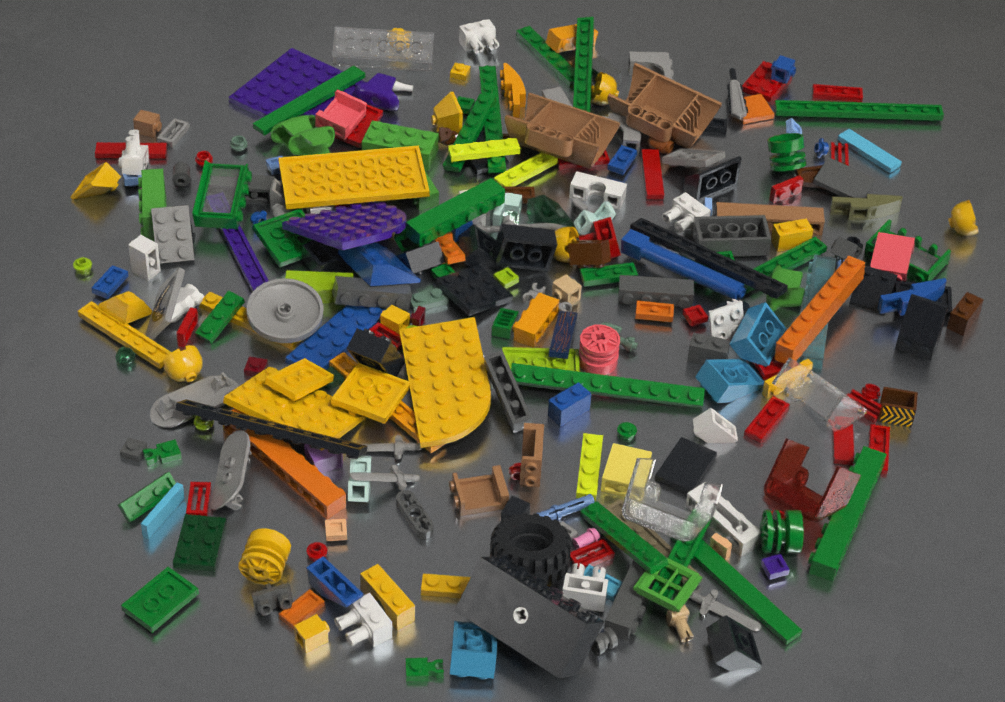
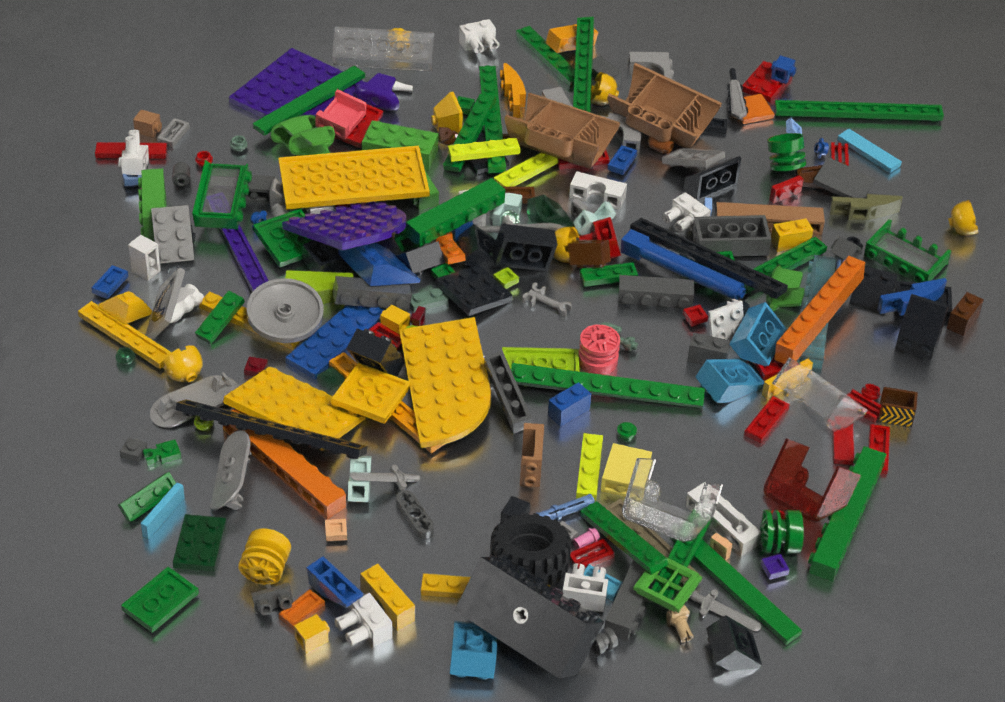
(82, 265): lime plate -> none
(97, 182): yellow slope -> none
(187, 327): red tile -> none
(197, 511): red tile -> none
(273, 165): medium blue plate -> none
(299, 379): yellow plate -> none
(316, 551): red plate -> none
(323, 459): medium lavender slope -> none
(399, 447): light grey sword -> none
(419, 669): green plate -> none
(460, 71): yellow plate -> none
(480, 493): medium nougat panel -> none
(504, 323): green slope -> none
(515, 471): red plate -> none
(535, 319): light orange brick -> none
(563, 335): dark blue tile -> none
(566, 289): tan brick -> none
(652, 174): red tile -> none
(654, 311): orange plate -> none
(685, 465): black tile -> none
(714, 428): white slope -> none
(837, 93): red tile -> none
(893, 254): coral panel -> none

